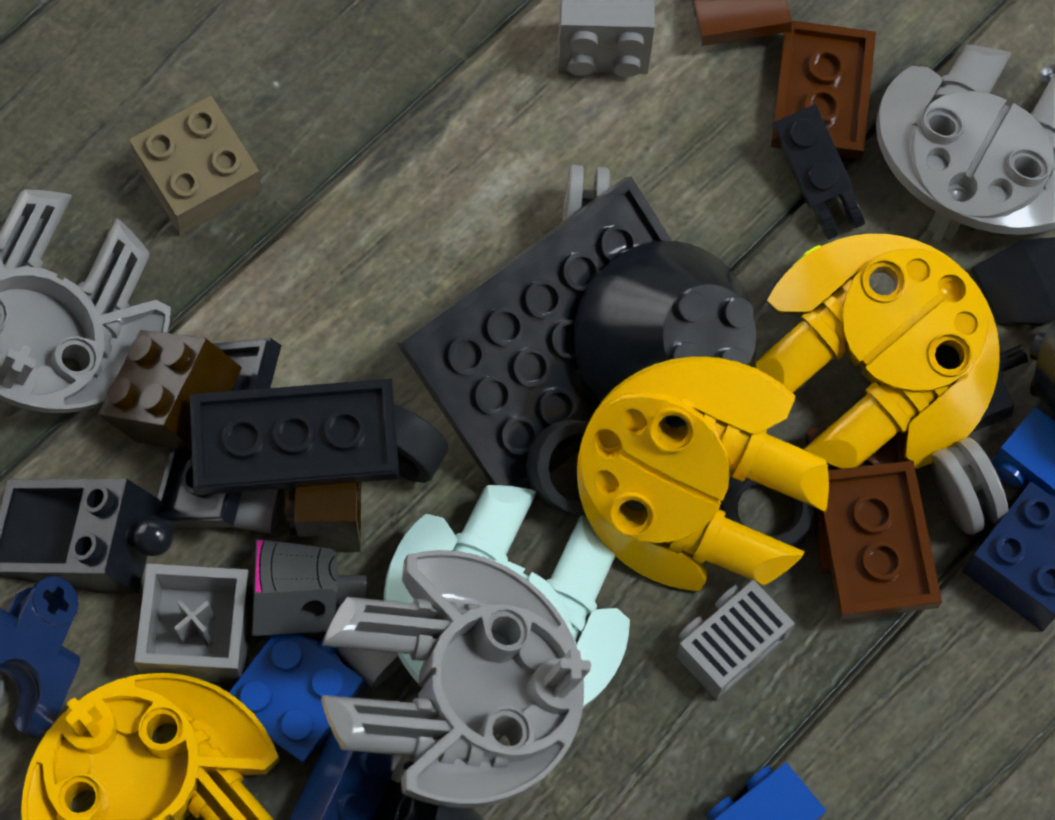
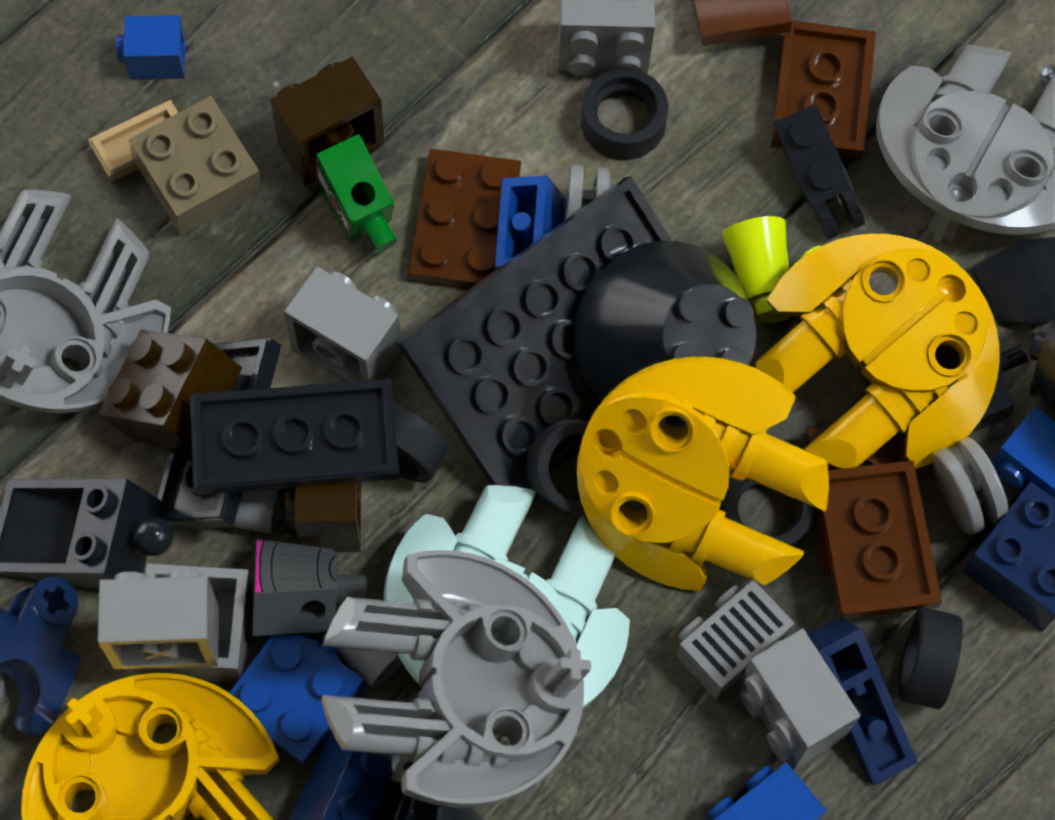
(113, 145): none -> tan tile
(153, 47): none -> blue brick
(158, 621): none -> light grey brick
(325, 113): none -> dark brown brick
(343, 328): none -> light grey brick
(356, 193): none -> green torso
(459, 218): none -> reddish brown plate
(527, 212): none -> blue brick
(629, 83): none -> black tyre
(759, 261): none -> neon yellow plant
(797, 699): none -> light grey brick
(878, 734): none -> dark blue slope
(930, 658): none -> black tyre

